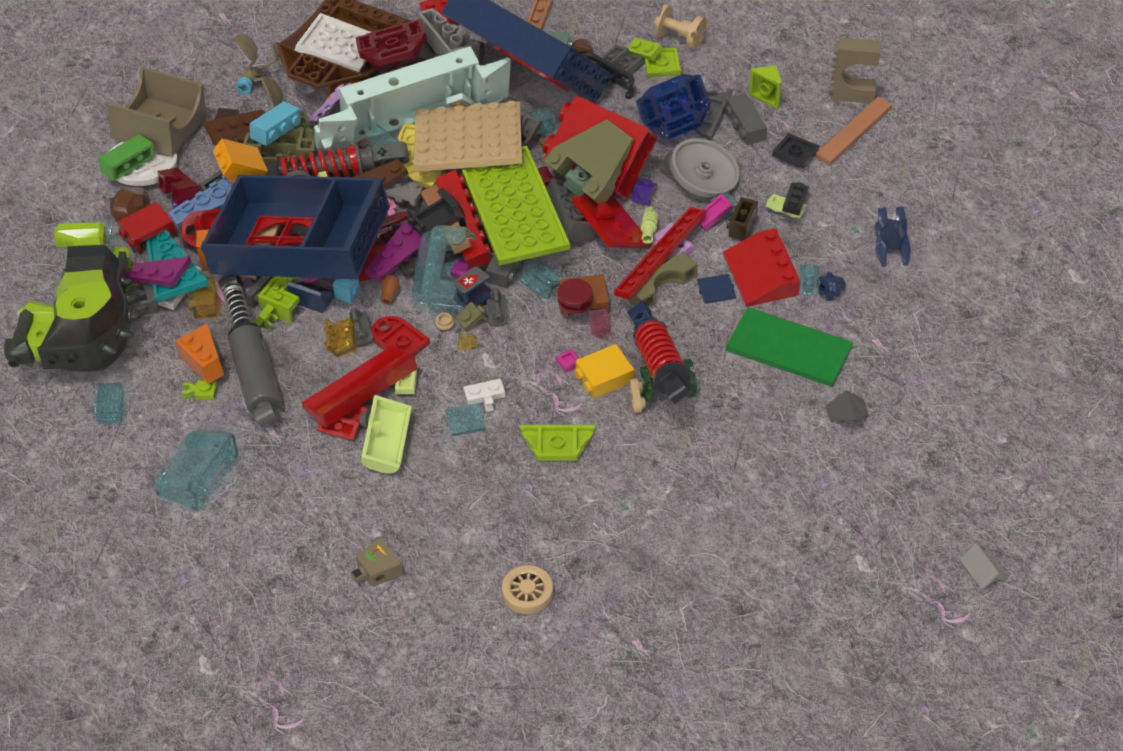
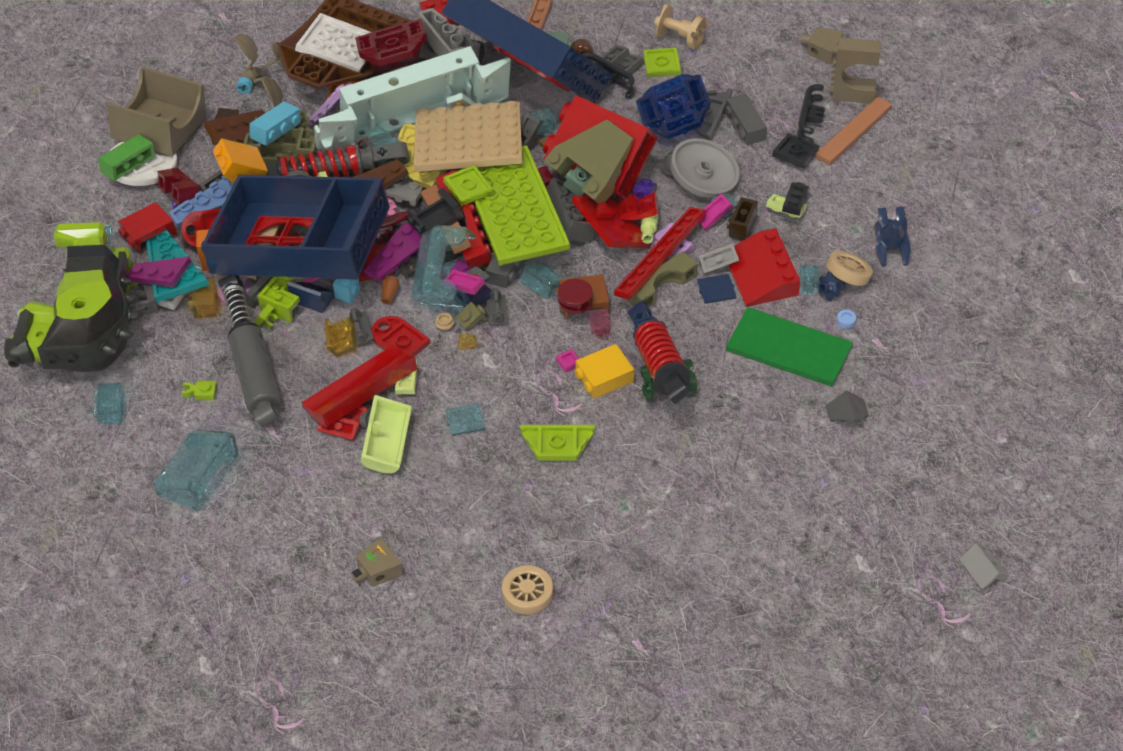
(128, 201): reddish brown helmet -> none
(200, 353): orange wedge -> none
(465, 282): none -> dark pink tile
(468, 185): none -> lime tile
(485, 393): white plate -> none
(633, 208): none -> red slope
(638, 402): tan plate -> none
(644, 48): lime plate -> none
(718, 257): none -> light grey panel
(766, 85): lime slope -> none
(810, 112): none -> black piece
(822, 43): none -> dark tan torso
(846, 319): none -> light blue tile
(849, 268): none -> tan wheel

